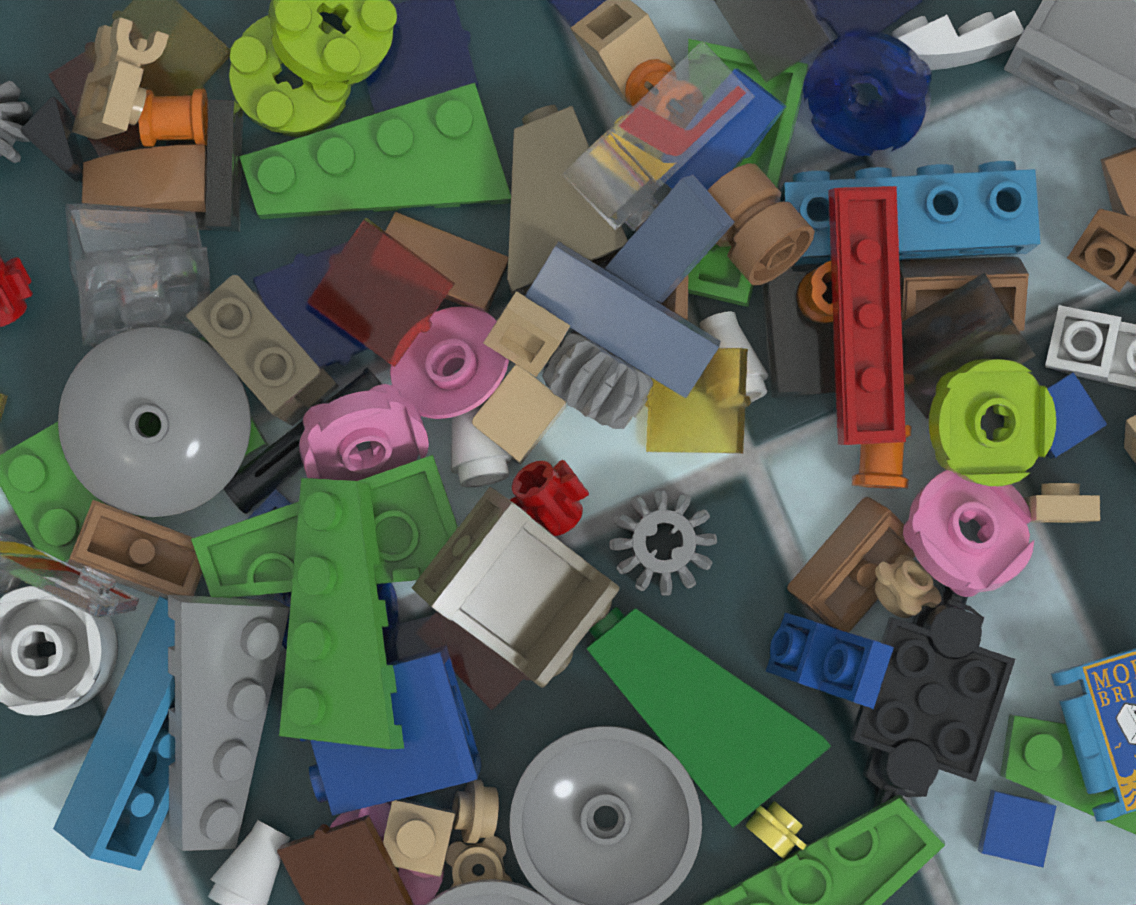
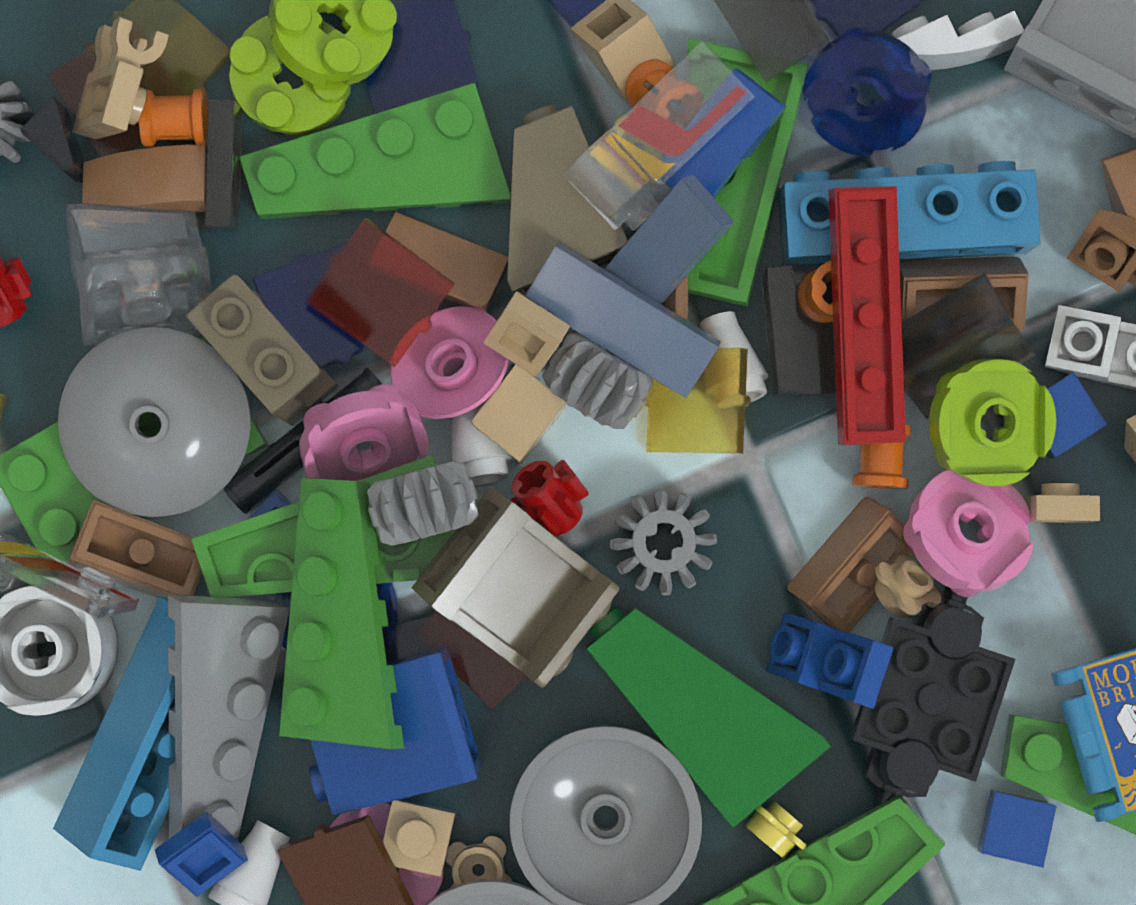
(201, 854): none -> blue tile
(422, 503): none -> light grey gear
(476, 811): tan plate -> none
(766, 232): medium nougat wheel -> none

